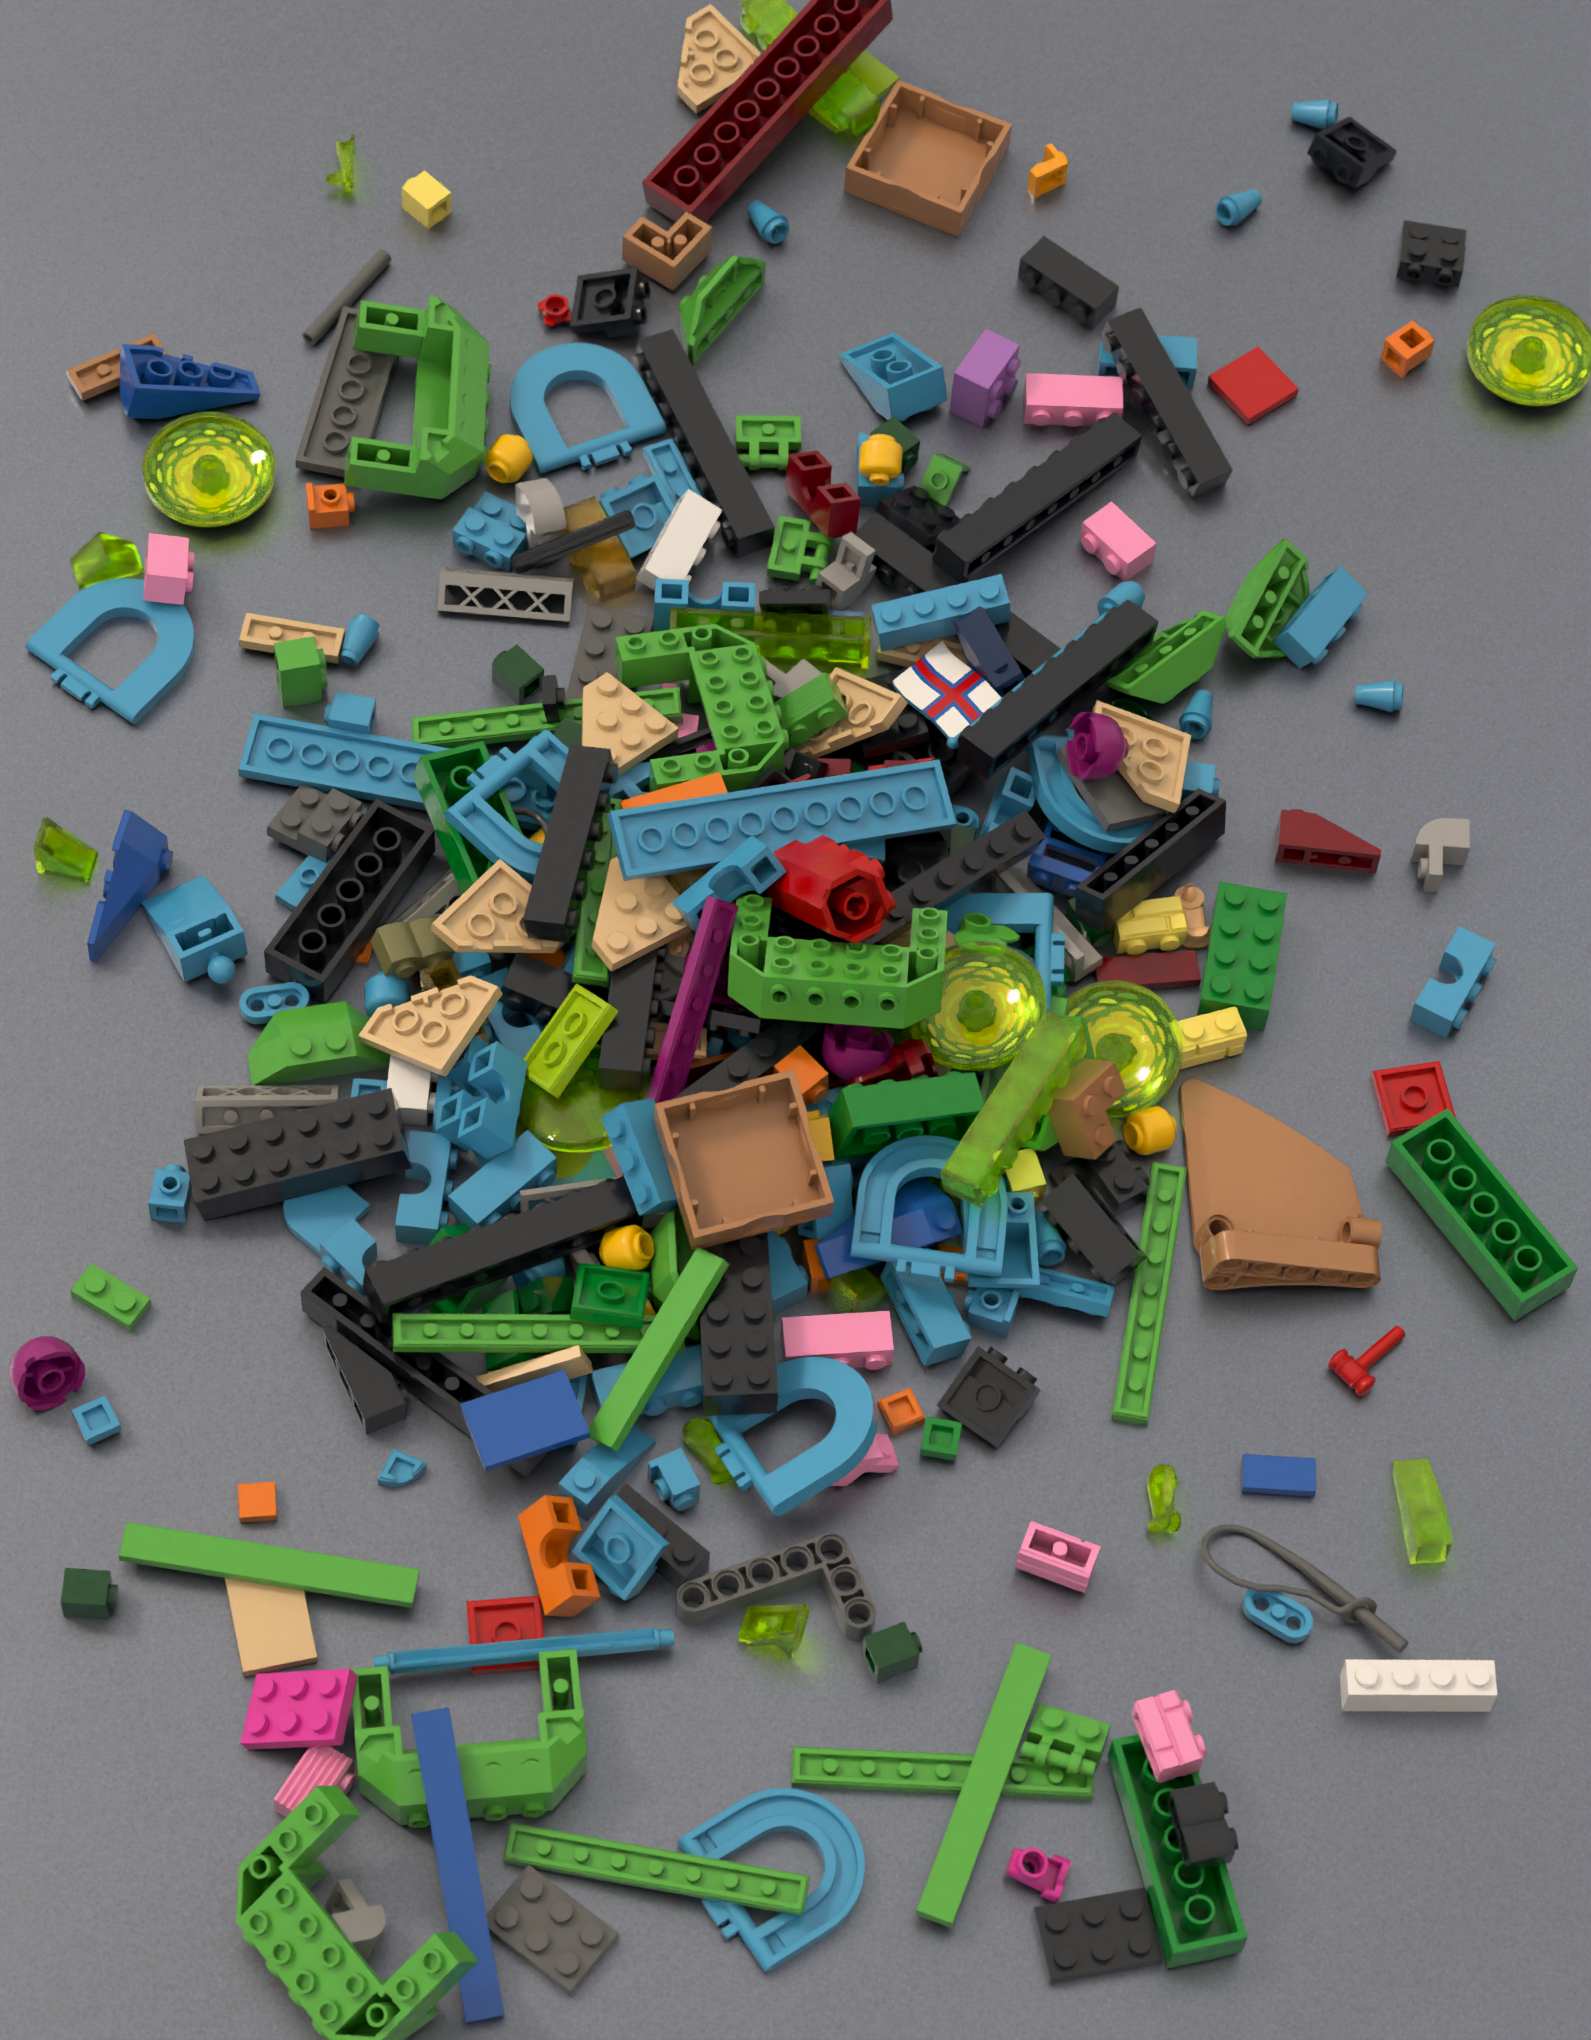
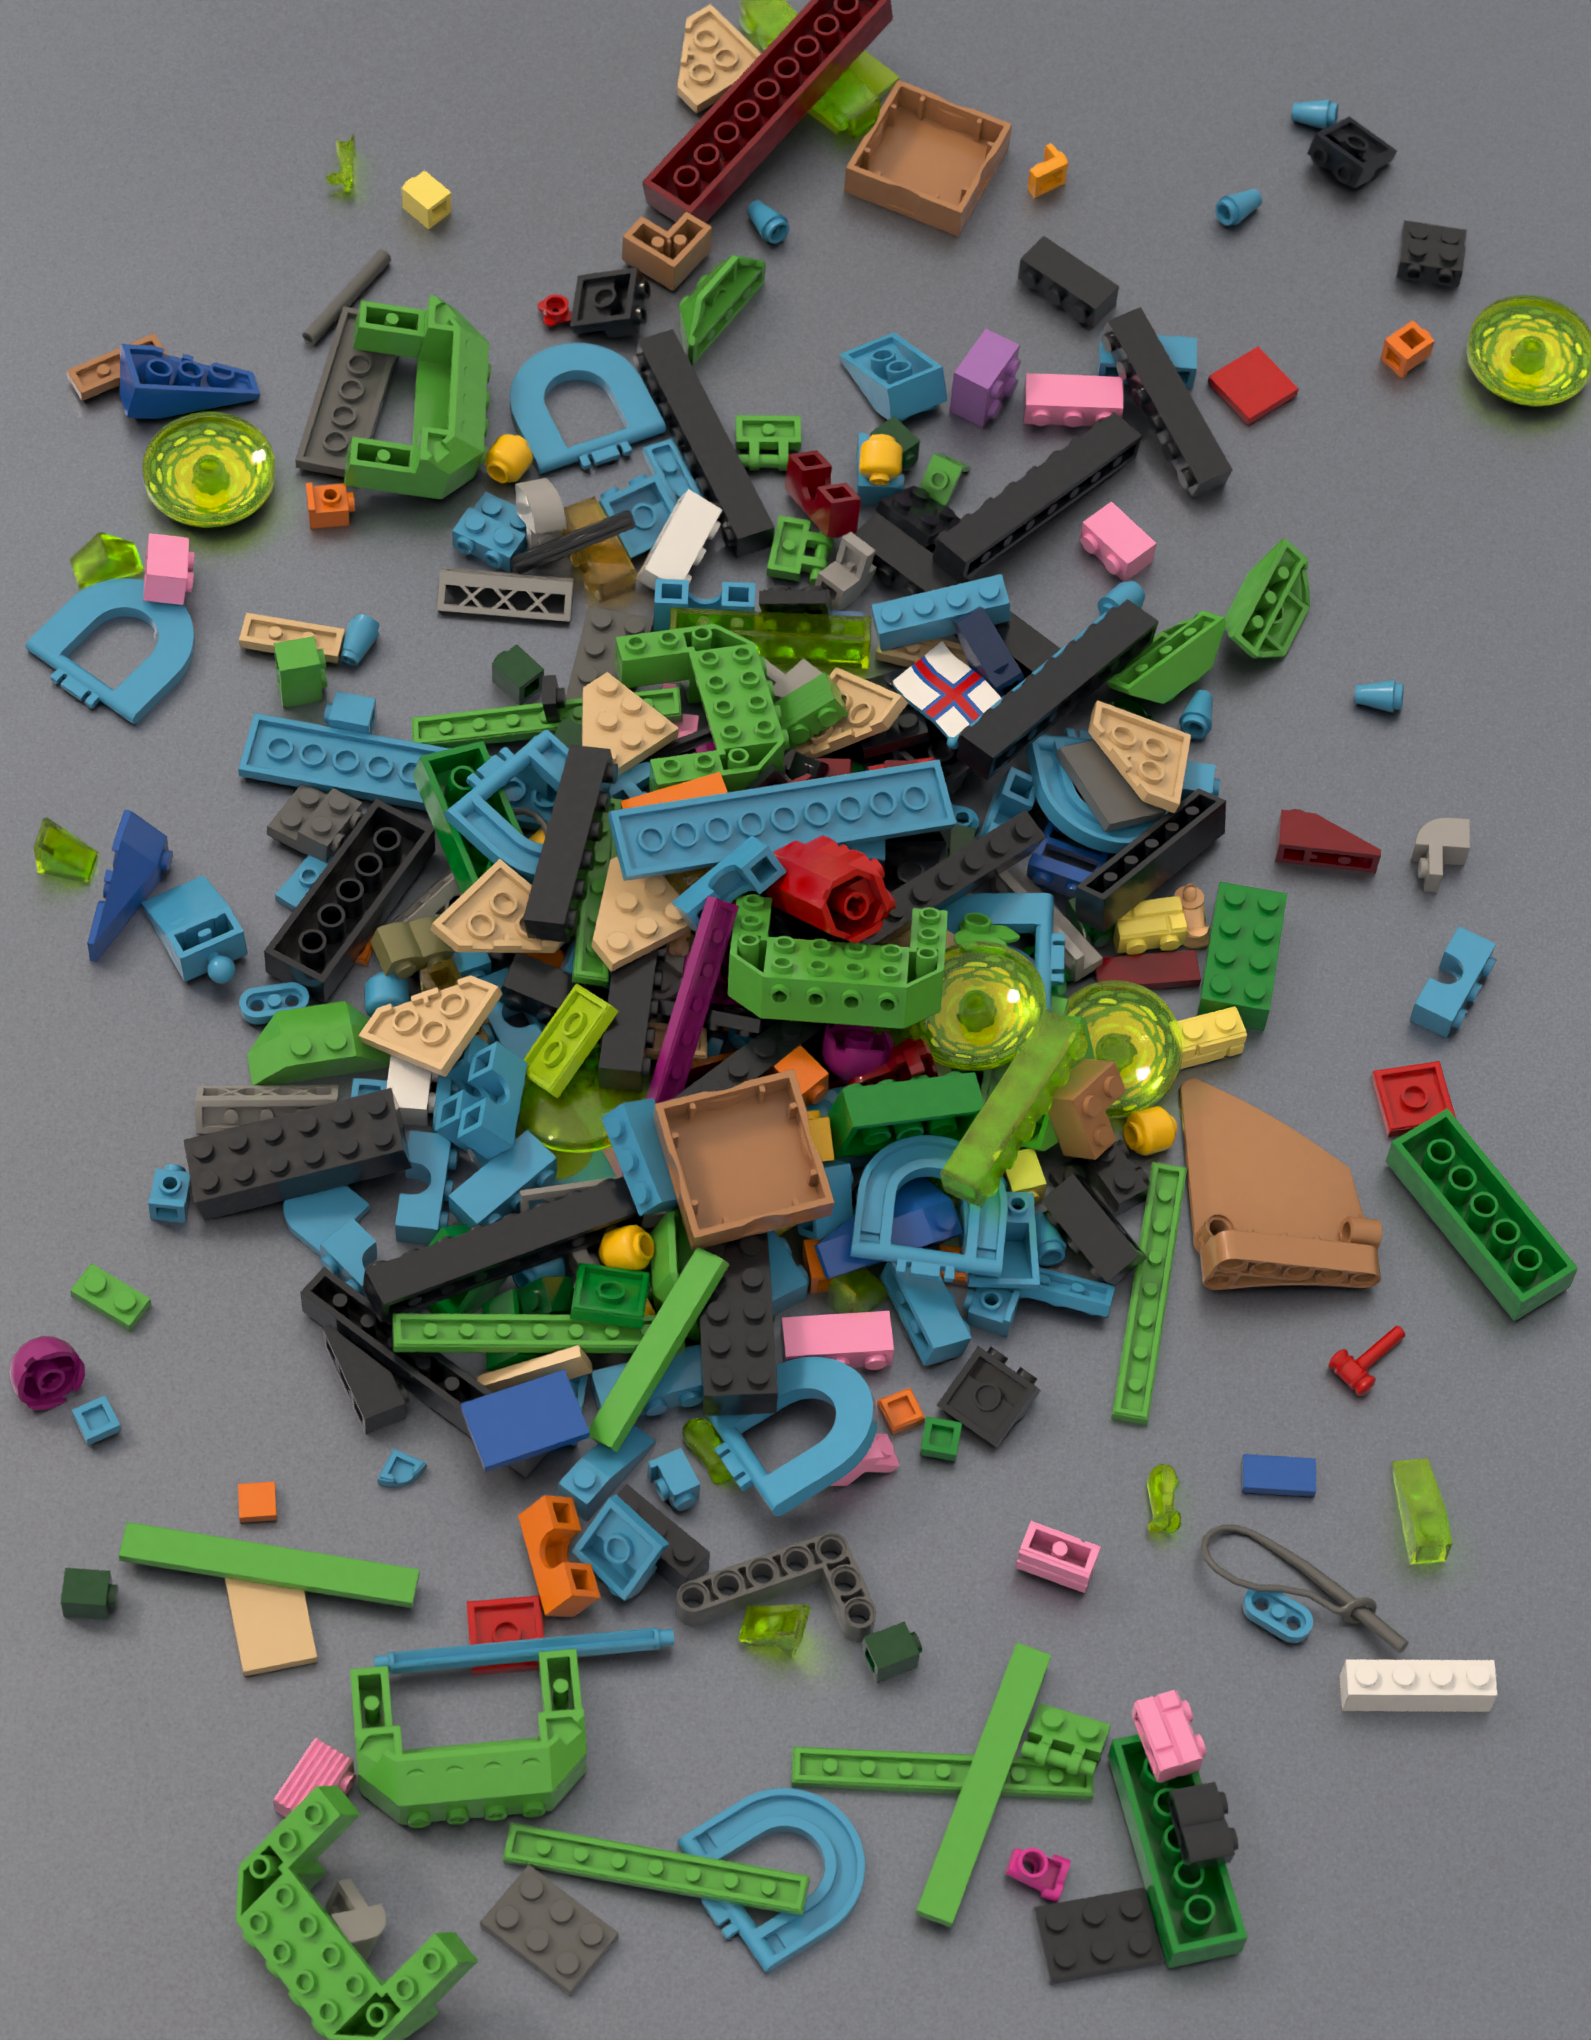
(299, 1709): dark pink plate -> none
(457, 1859): blue tile -> none
(1096, 746): magenta cylinder -> none
(1321, 618): dark azure brick -> none

